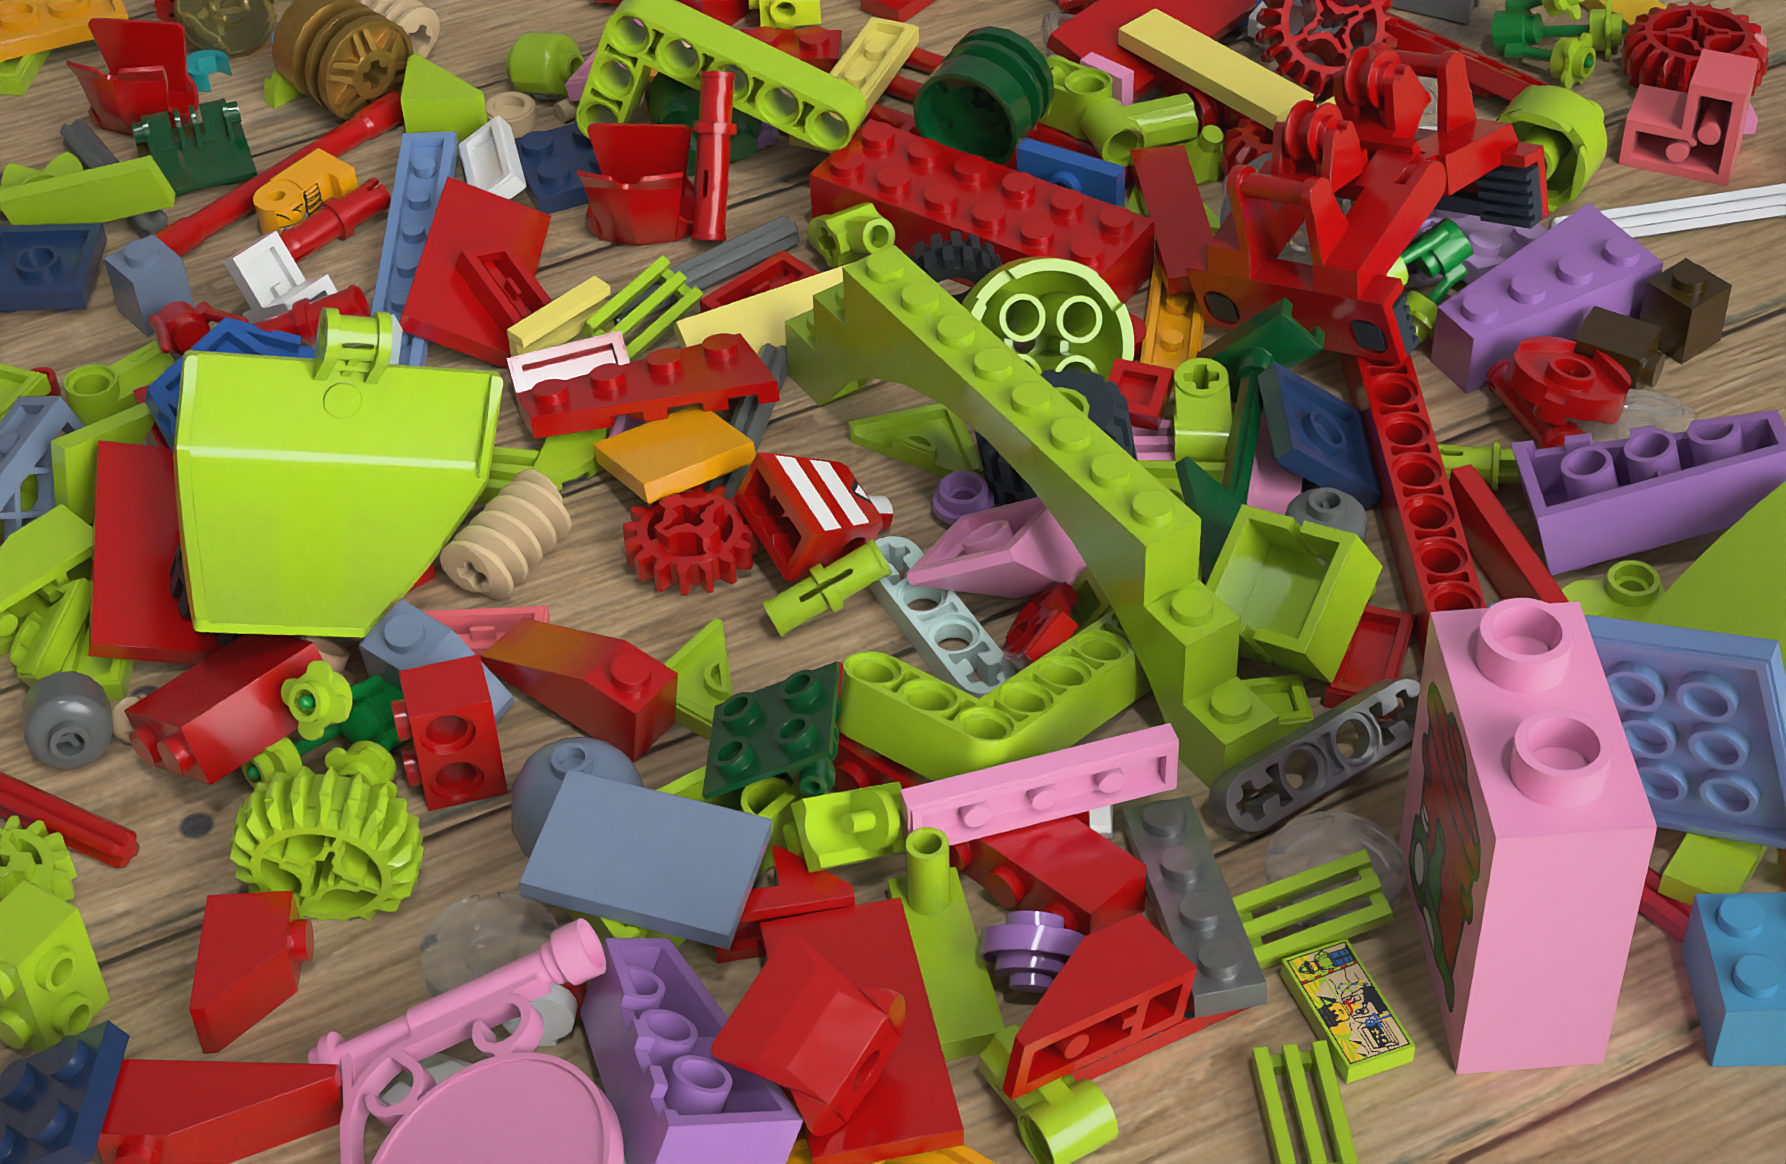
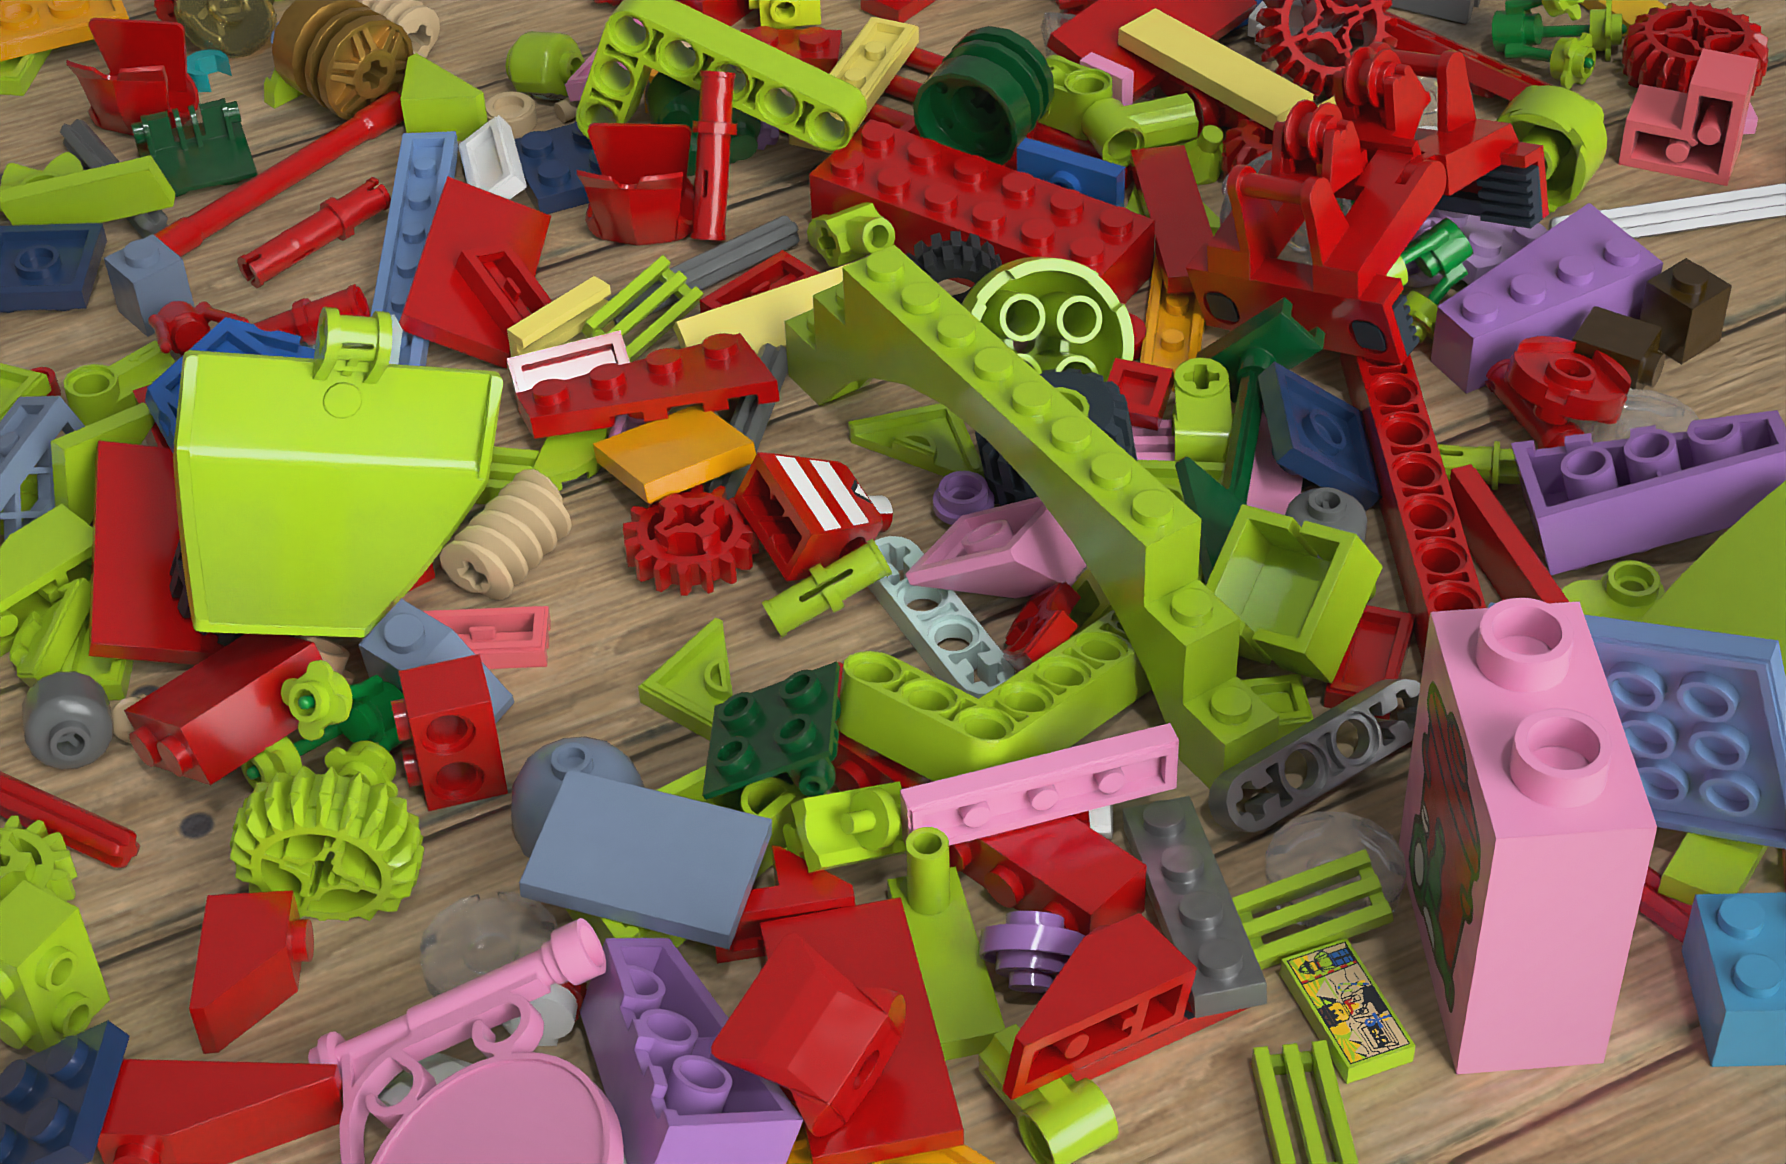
(272, 278): white brick -> none
(301, 189): light orange leg -> none
(589, 681): red slope -> none

